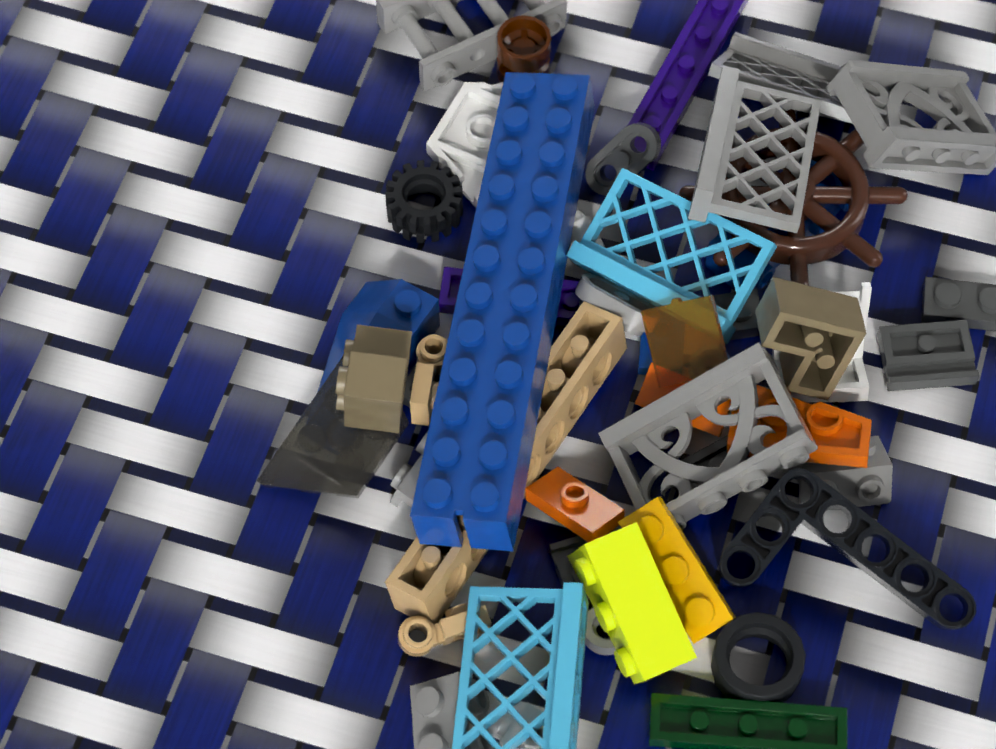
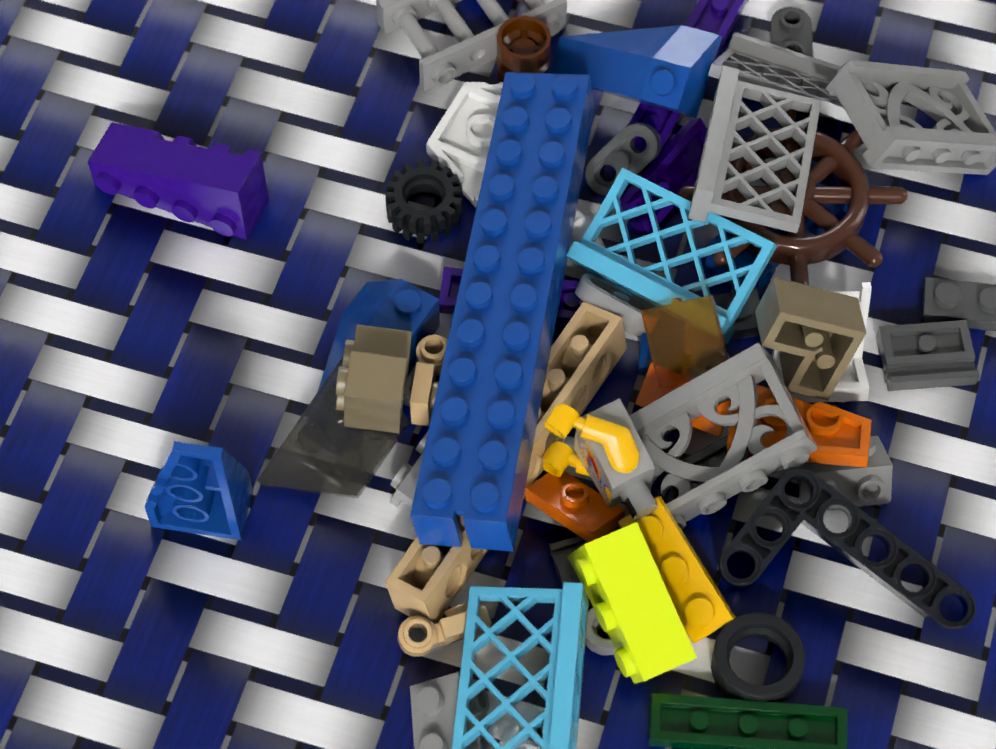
(182, 178): none -> dark purple wedge
(200, 492): none -> blue wedge
(607, 452): none -> torso
(646, 65): none -> blue wedge
(672, 169): none -> dark purple plate
(792, 30): none -> dark grey plate

